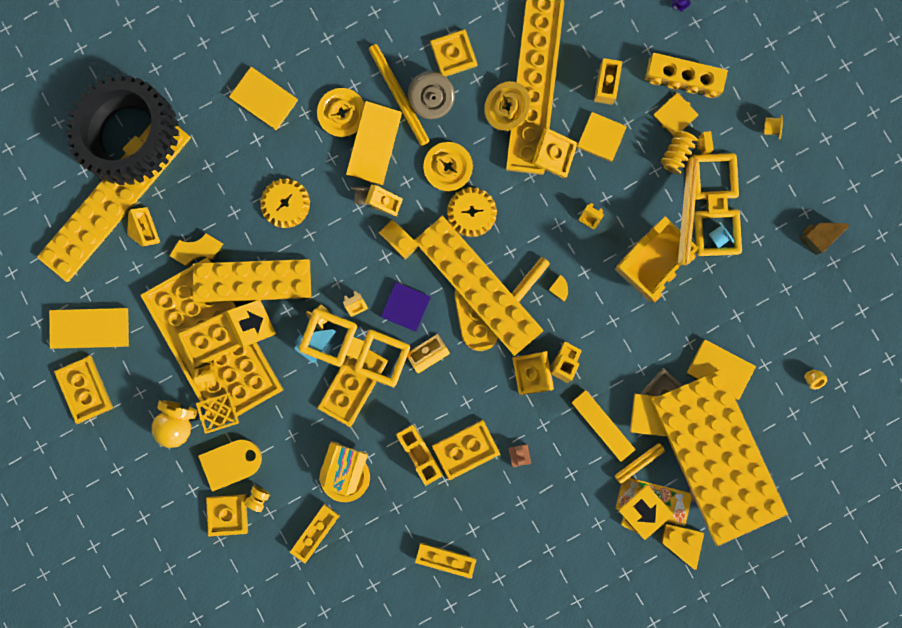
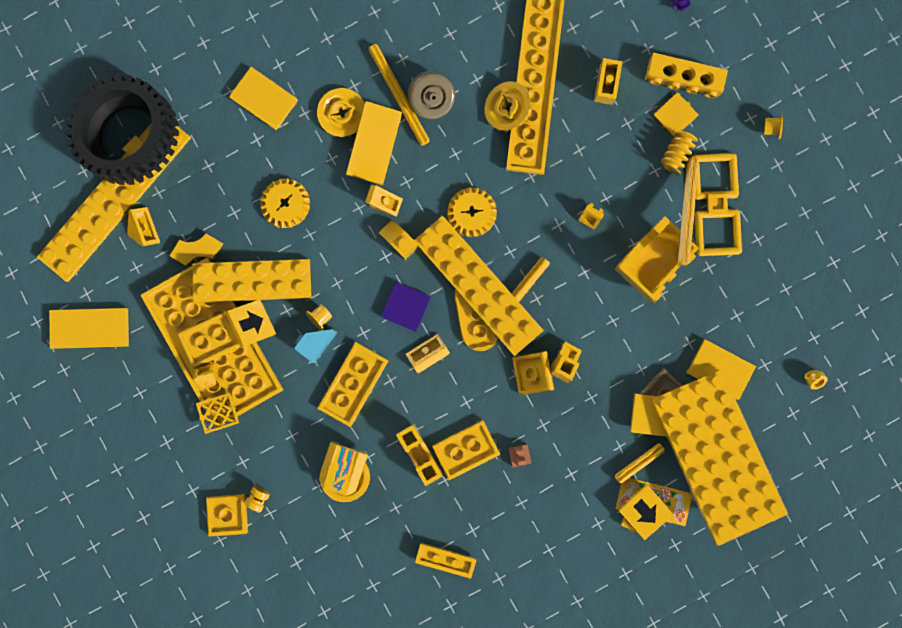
(83, 389): yellow tile -> none
(172, 425): yellow tile -> none
(229, 463): yellow tile -> none
(314, 533): yellow plate -> none
(354, 347): yellow bar -> none
(355, 304): yellow tile -> none
(360, 194): dark tan piece -> none
(448, 153): yellow gear -> none
(453, 53): yellow tile -> none
(554, 153): yellow tile -> none
(560, 288): yellow tile -> none
(601, 137): yellow tile -> none
(603, 426): yellow tile -> none
(683, 542): yellow wing -> none
(705, 143): yellow plate -> none
(720, 236): medium azure piece -> none
(822, 235): pearl gold slope -> none

